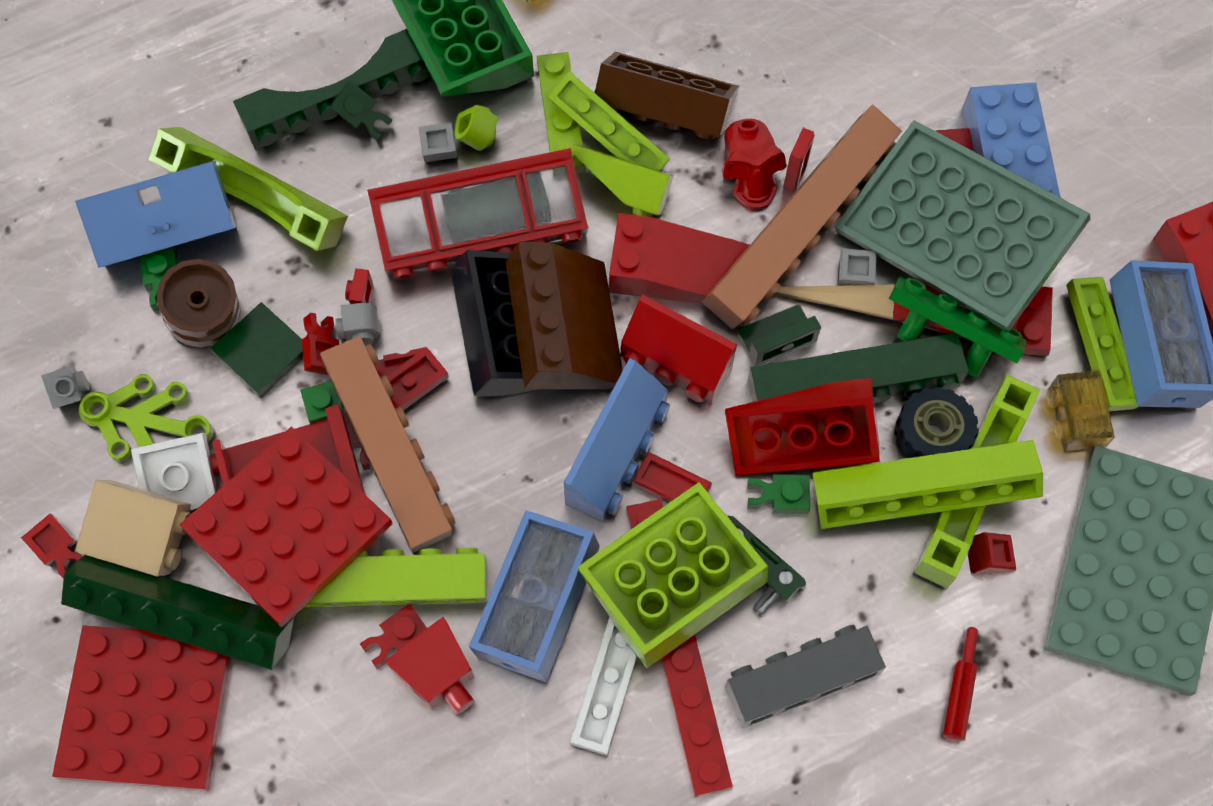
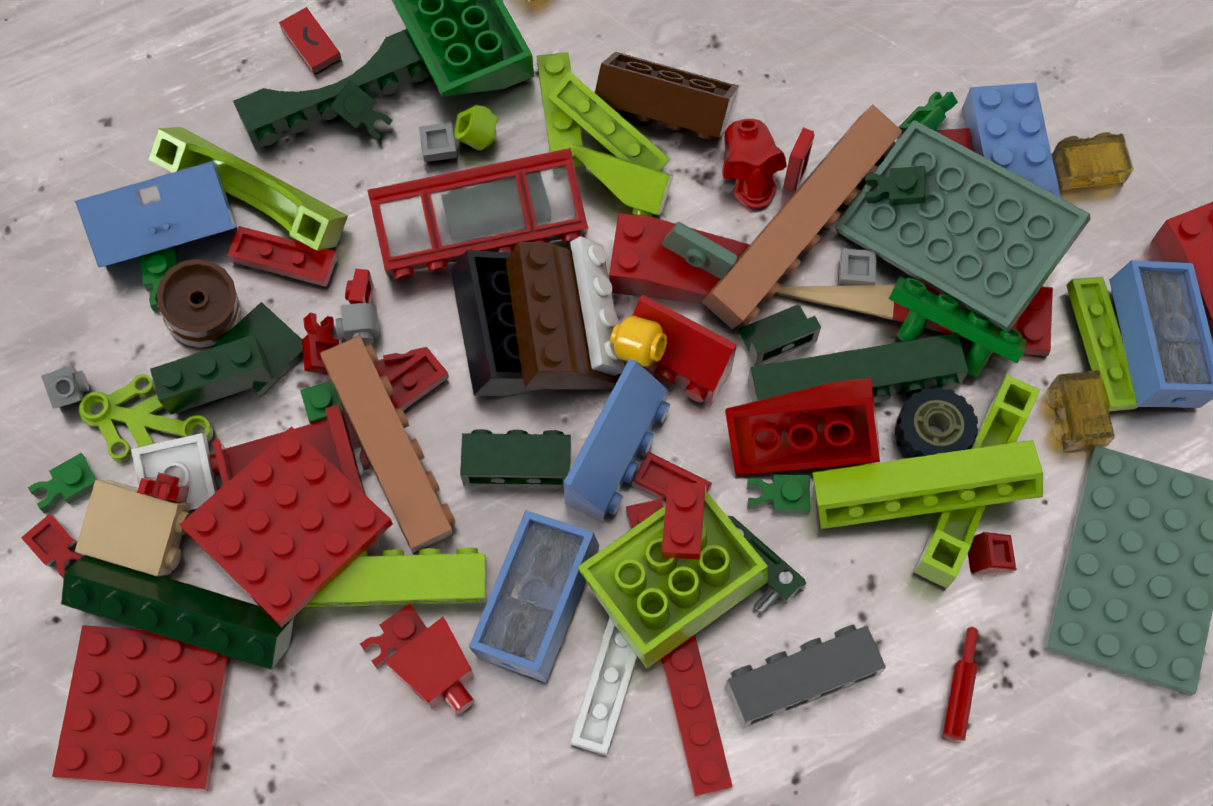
(70, 481): none -> green plate
(163, 487): none -> red plate
(211, 374): none -> dark green brick
(282, 256): none -> red plate
(310, 40): none -> red tile
(515, 458): none -> dark green brick
(596, 304): none -> white plate
(638, 340): none -> yellow head
(683, 520): none -> red plate
(699, 250): none -> sand green plate
(902, 186): none -> dark green plate
(933, 112): none -> green plate
(1091, 161): none -> clear yellow brick

